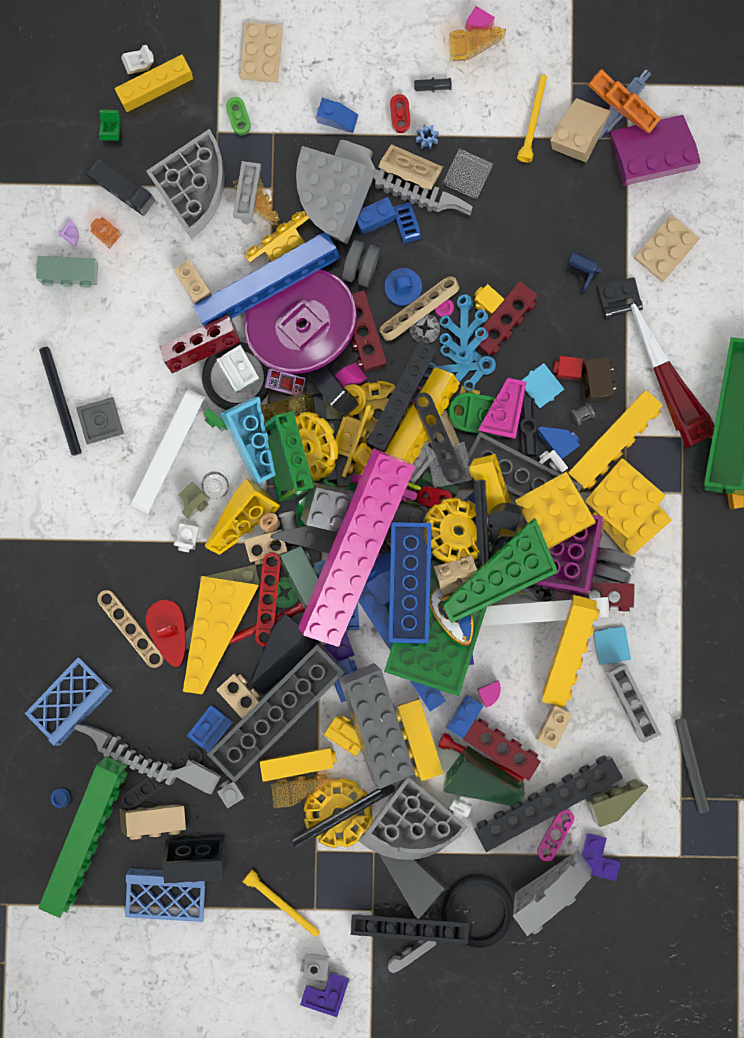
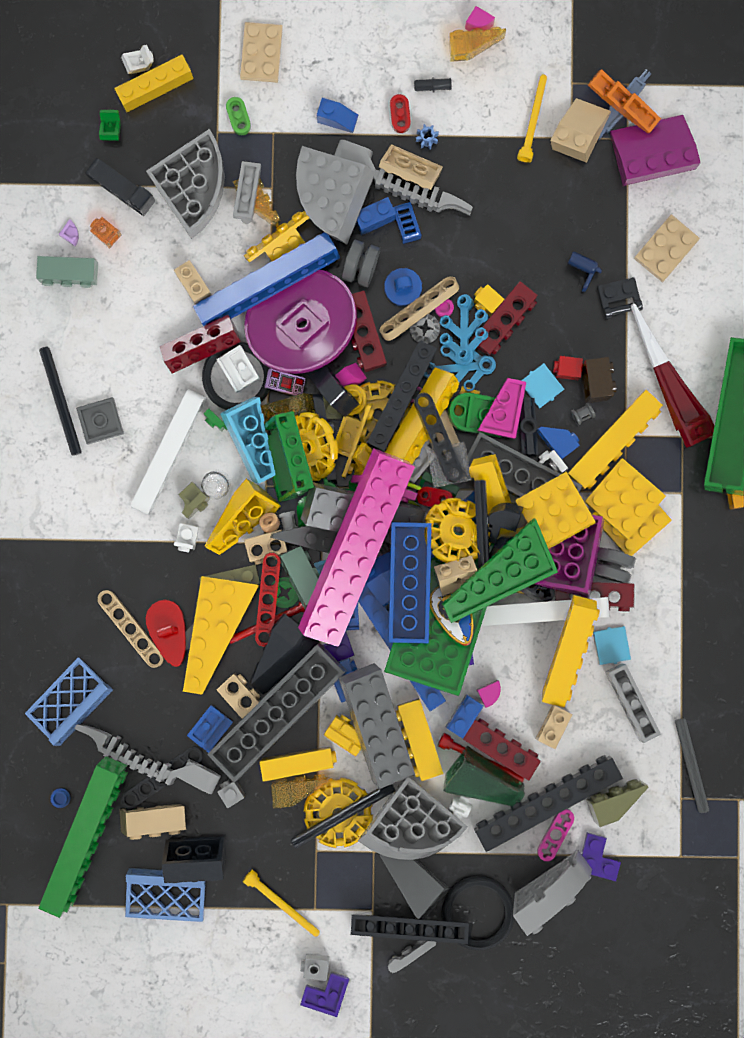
(468, 173): clear plate -> none

